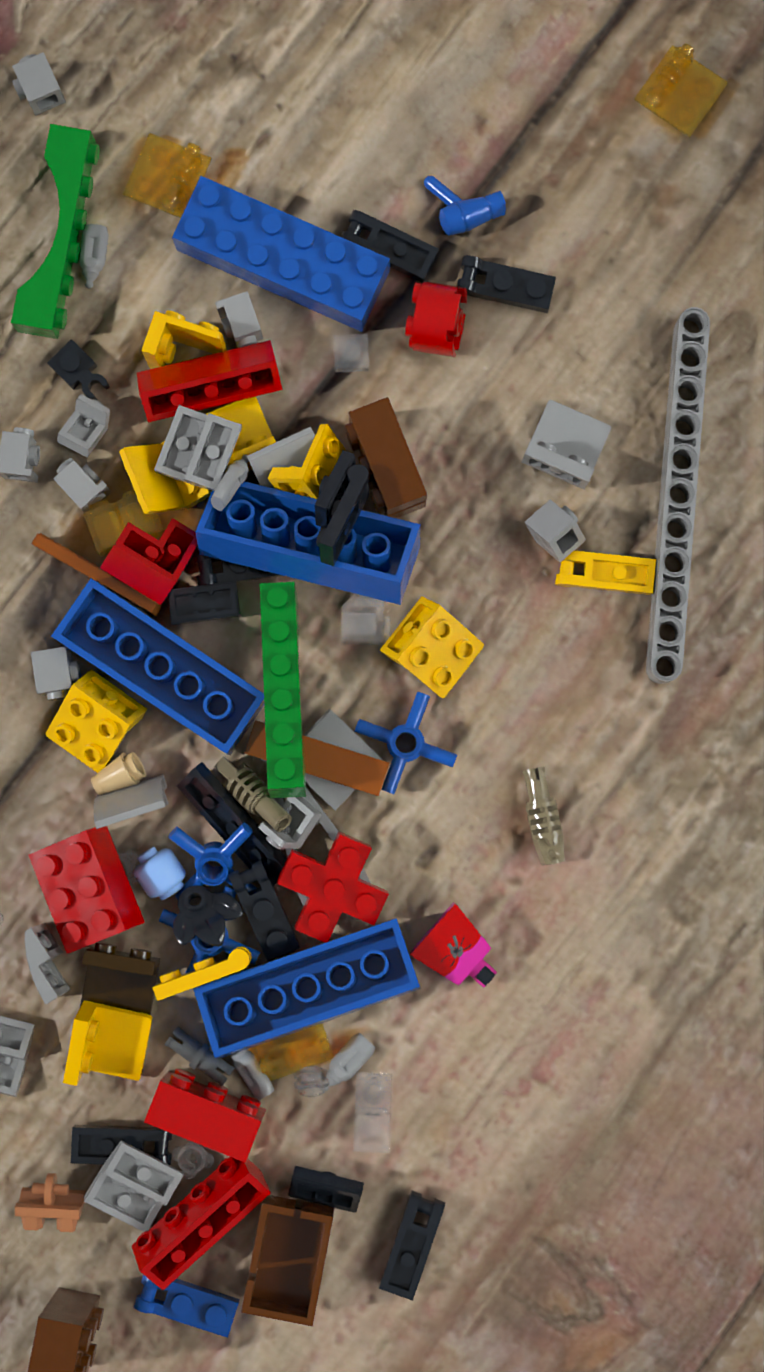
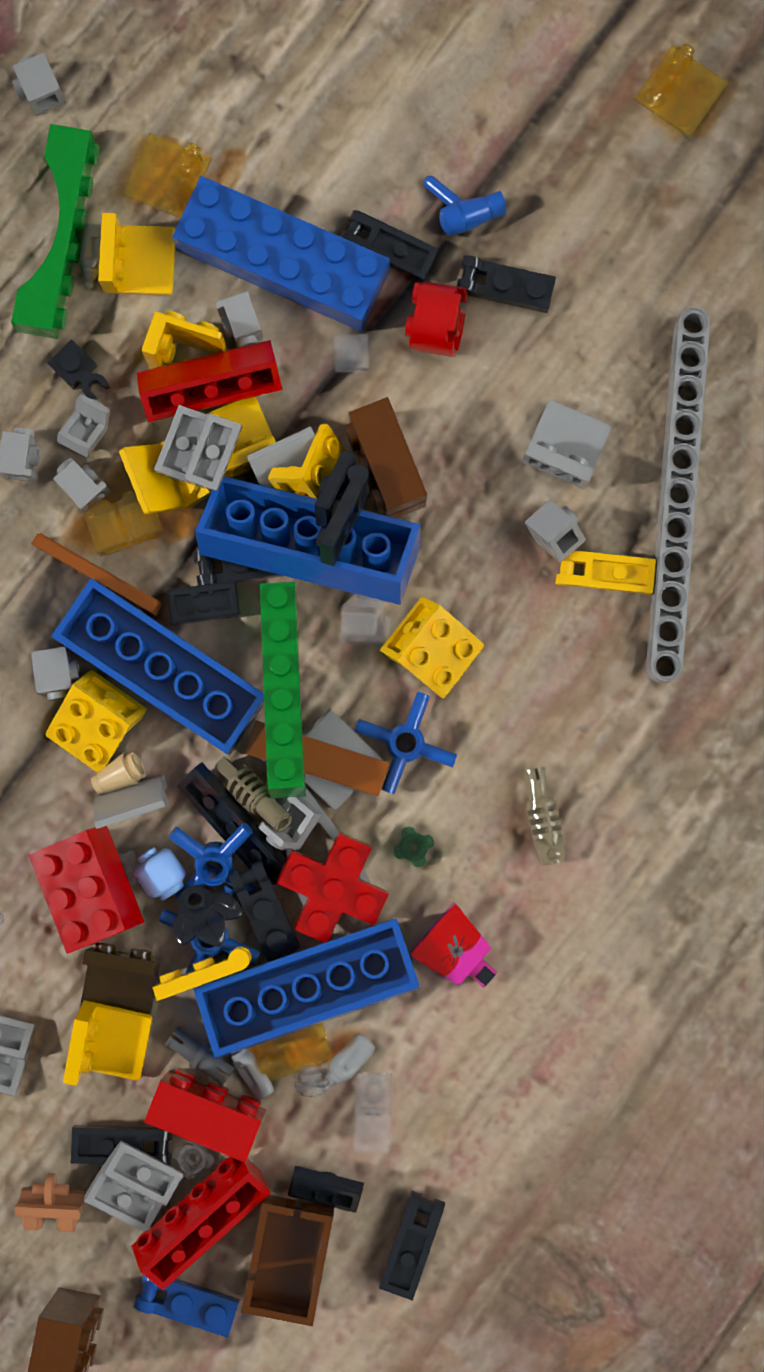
(40, 951): light grey slope -> none
(136, 258): none -> yellow bracket
(150, 563): red brick -> none
(230, 482): light grey piece -> none
(416, 856): none -> clear green plate

